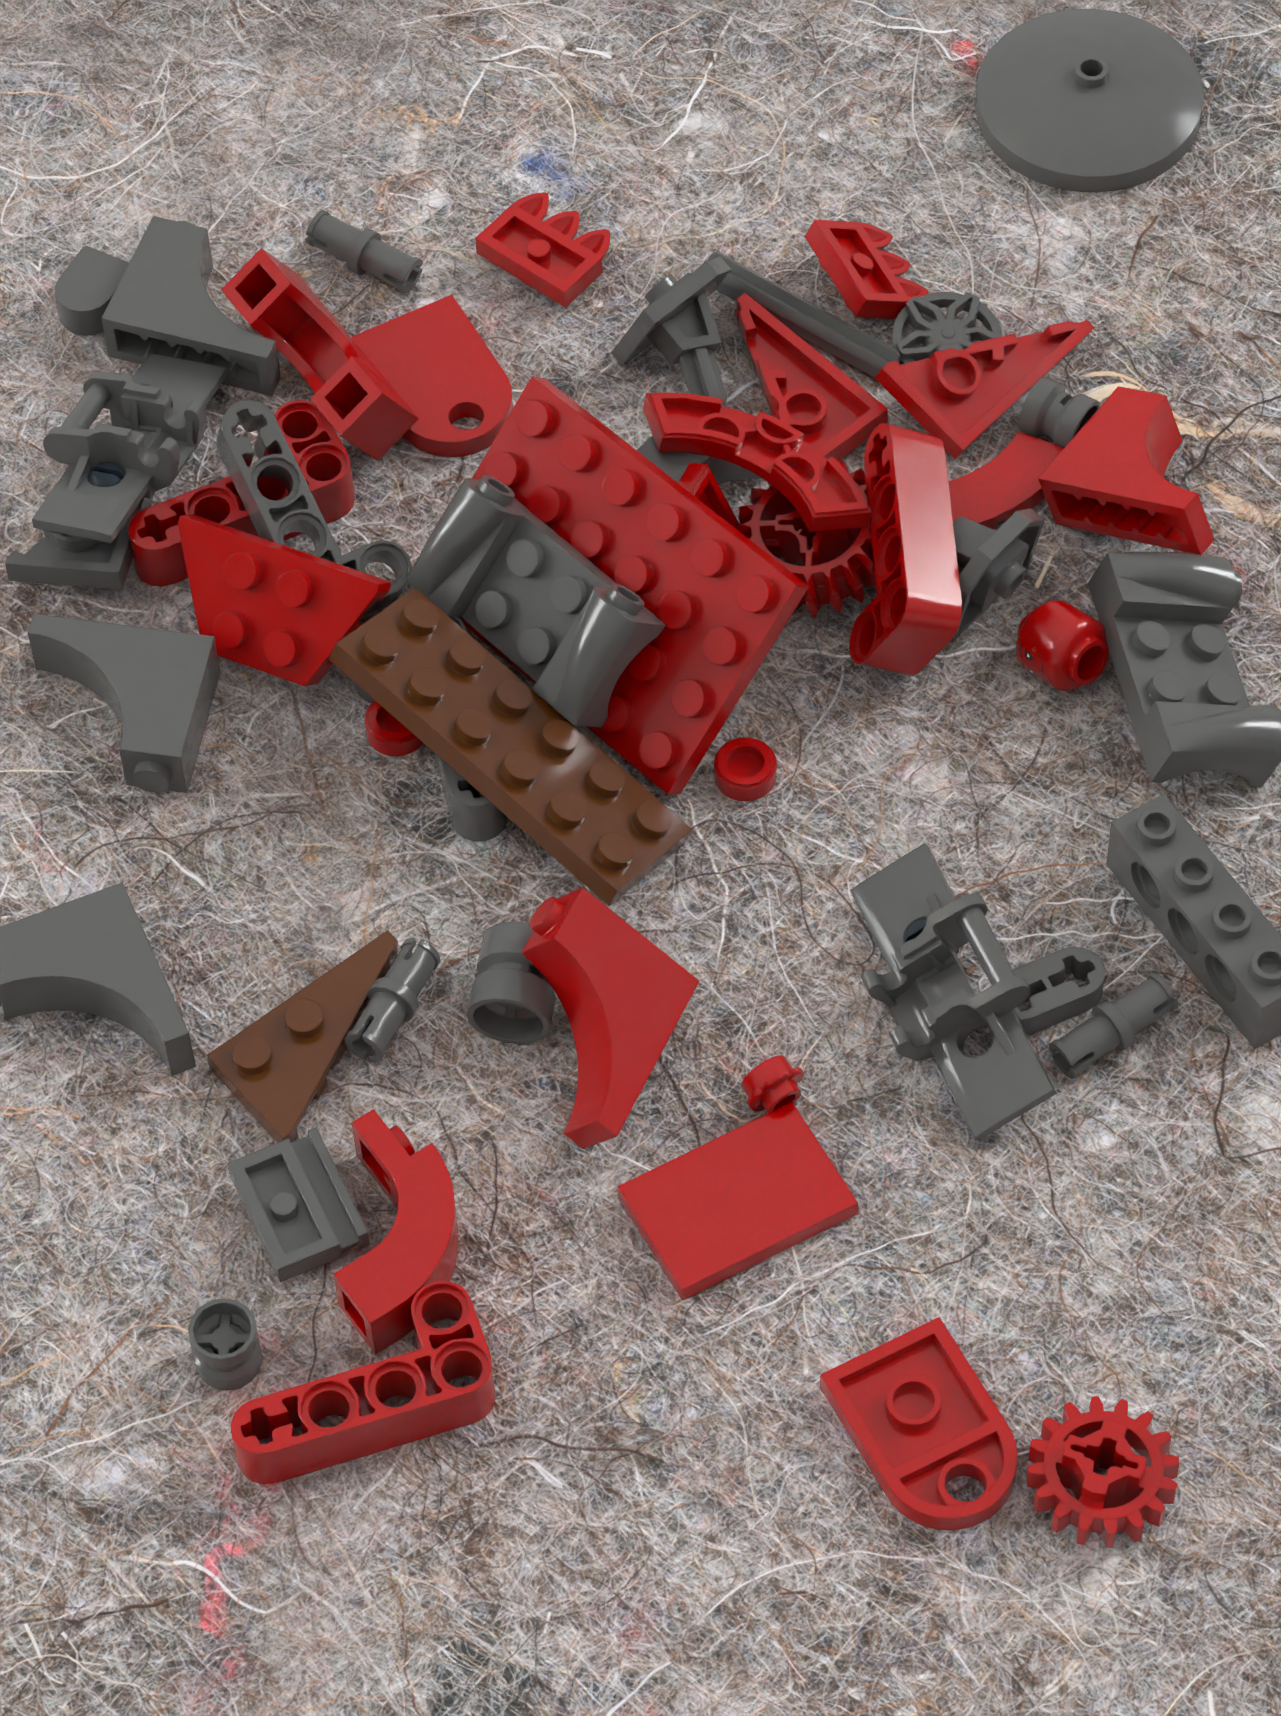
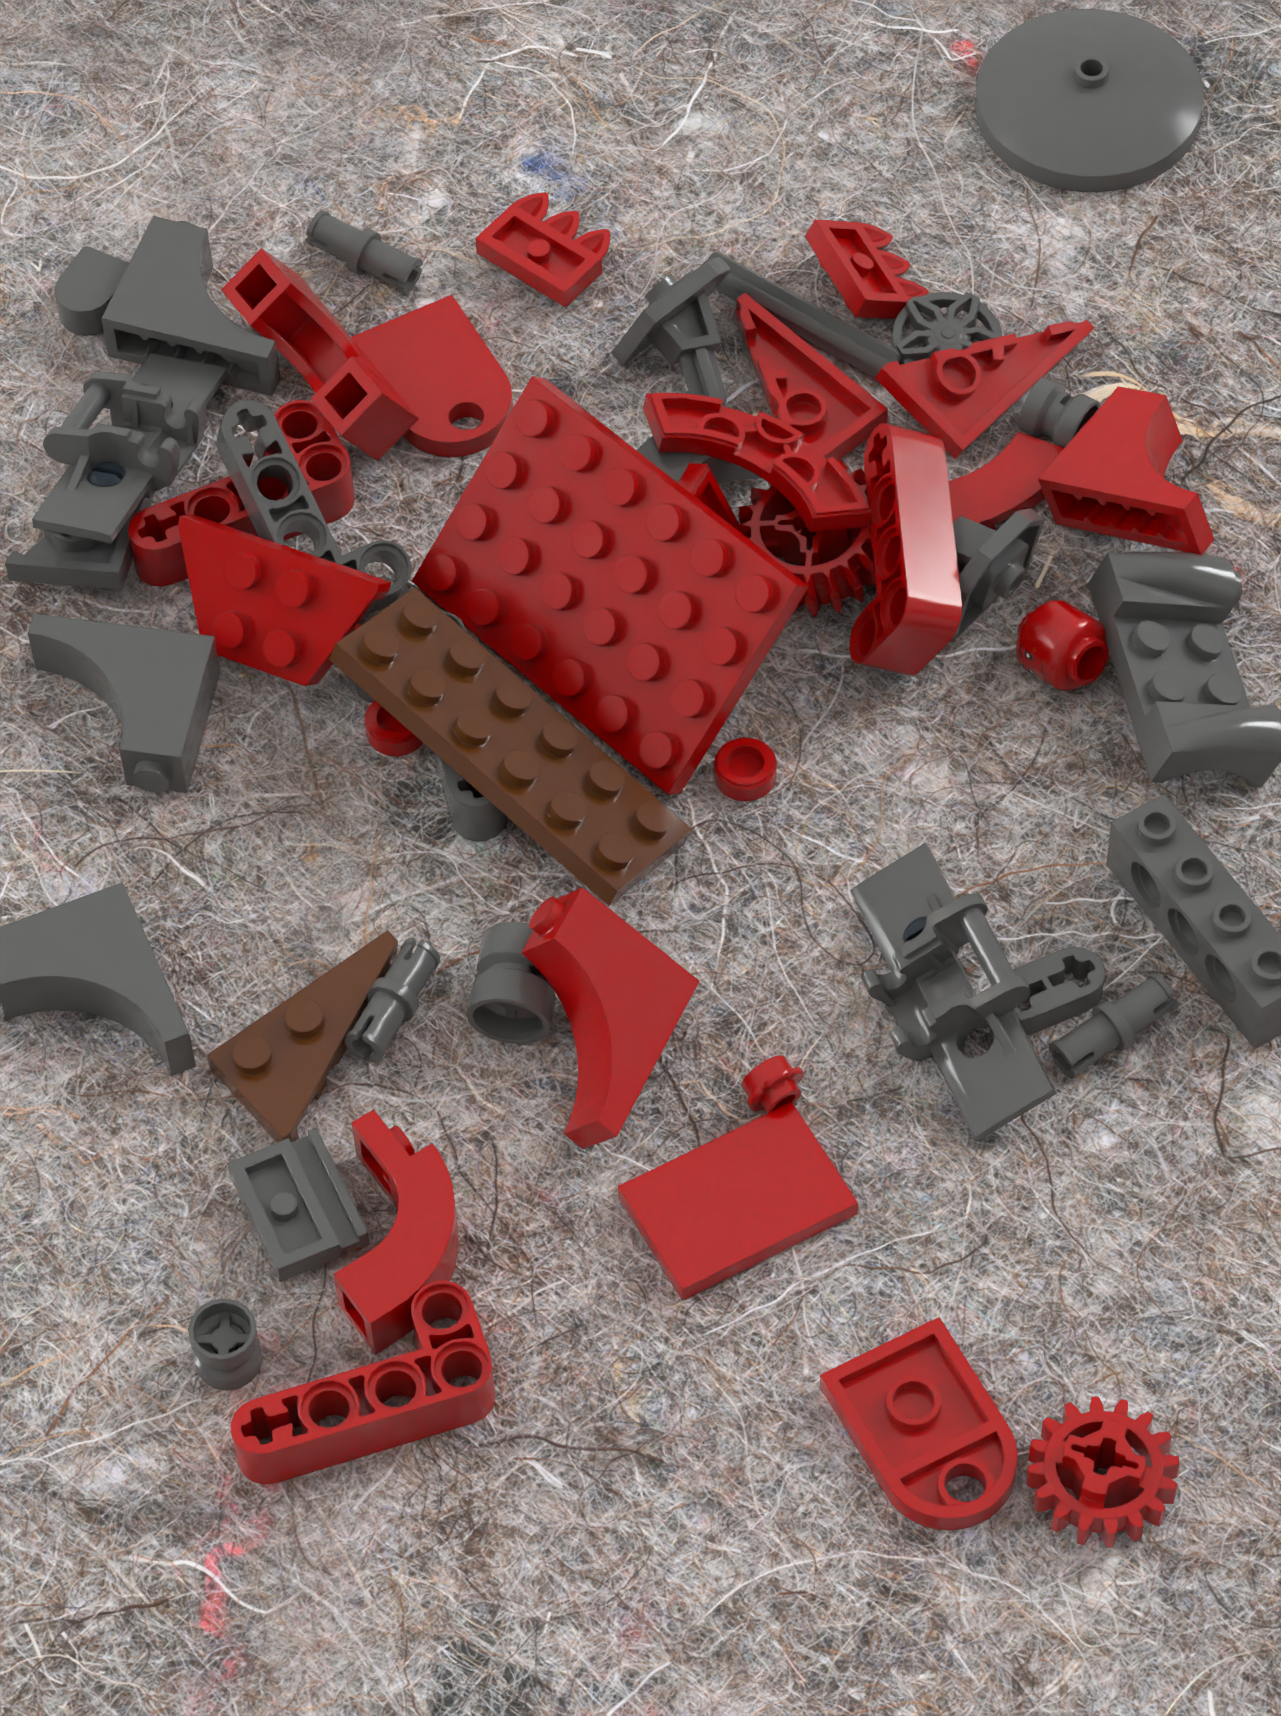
(533, 598): dark grey piece -> none

